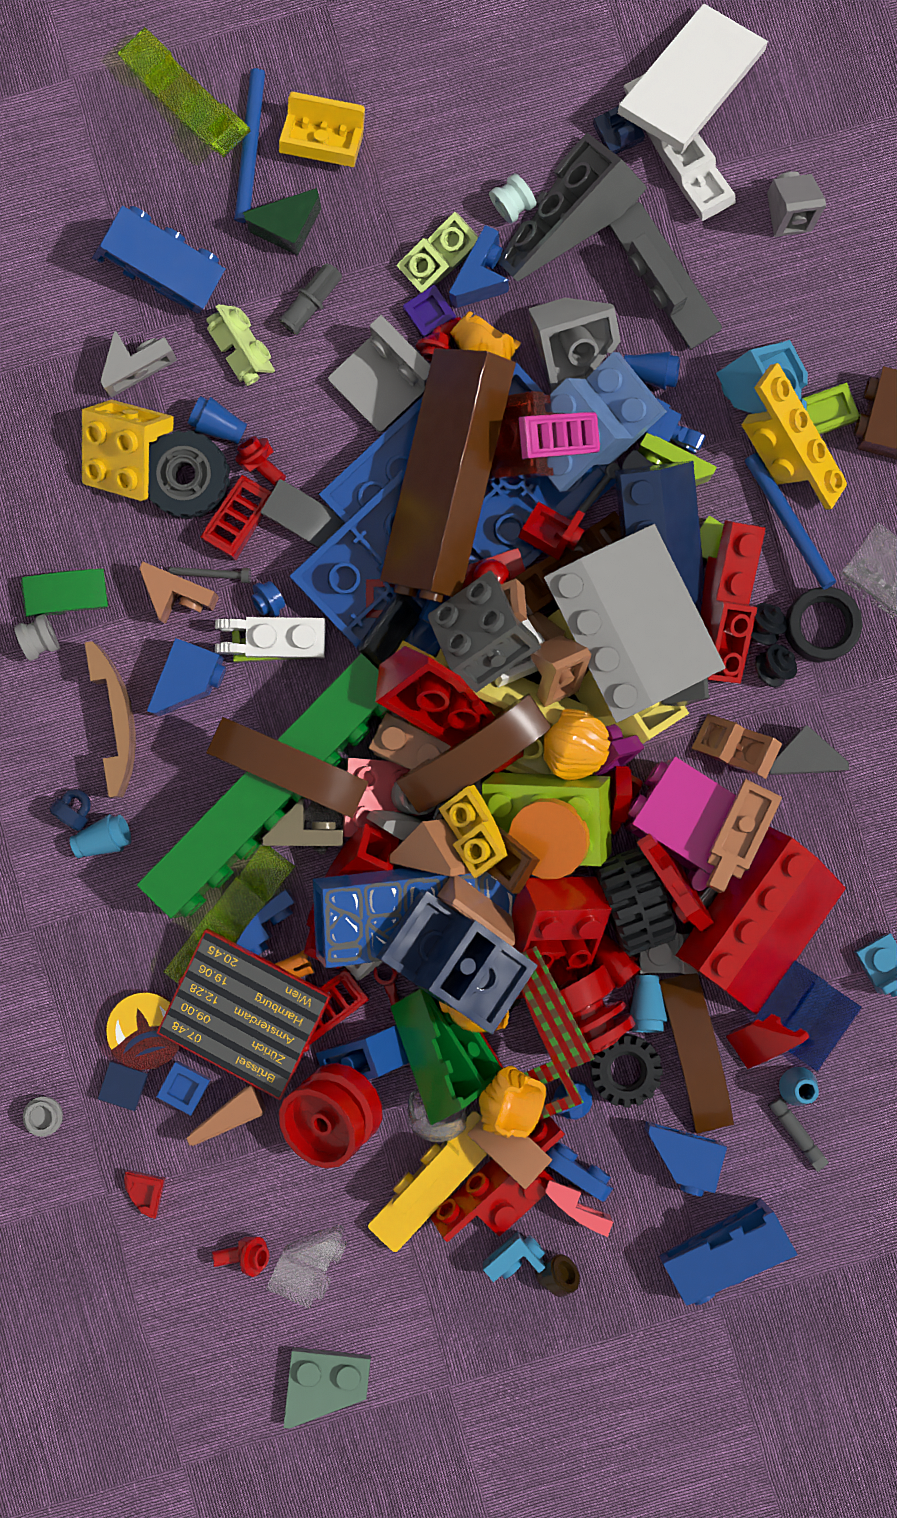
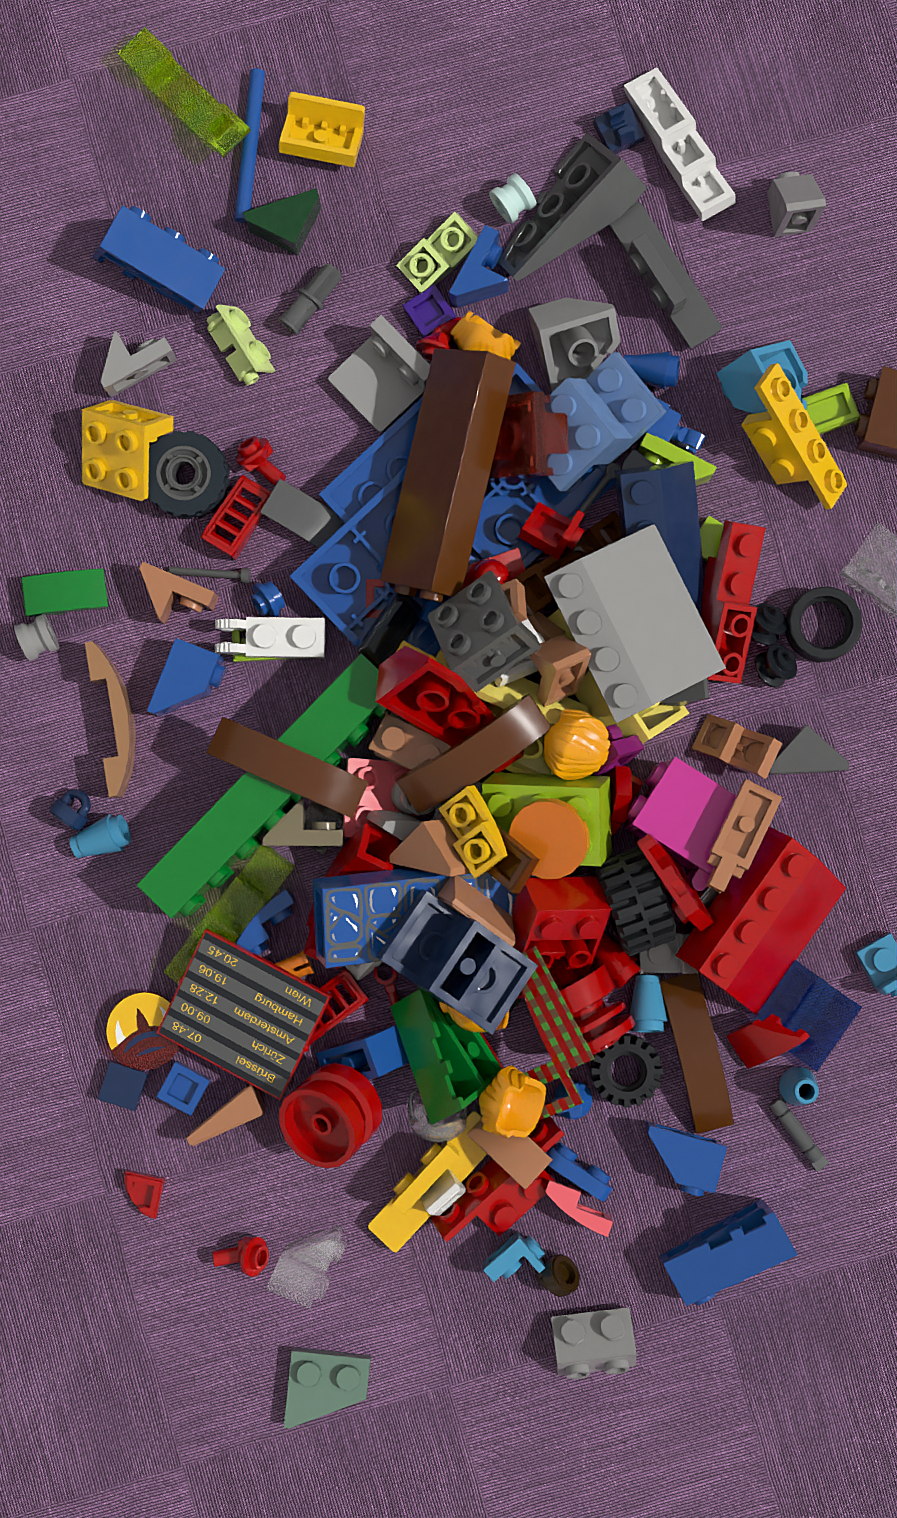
(42, 1116): light grey plate -> none
(215, 420): blue cone -> none
(442, 1193): none -> white slope
(560, 435): dark pink slope -> none
(594, 1343): none -> light grey bracket
(692, 77): white tile -> none
(790, 521): blue bar -> none

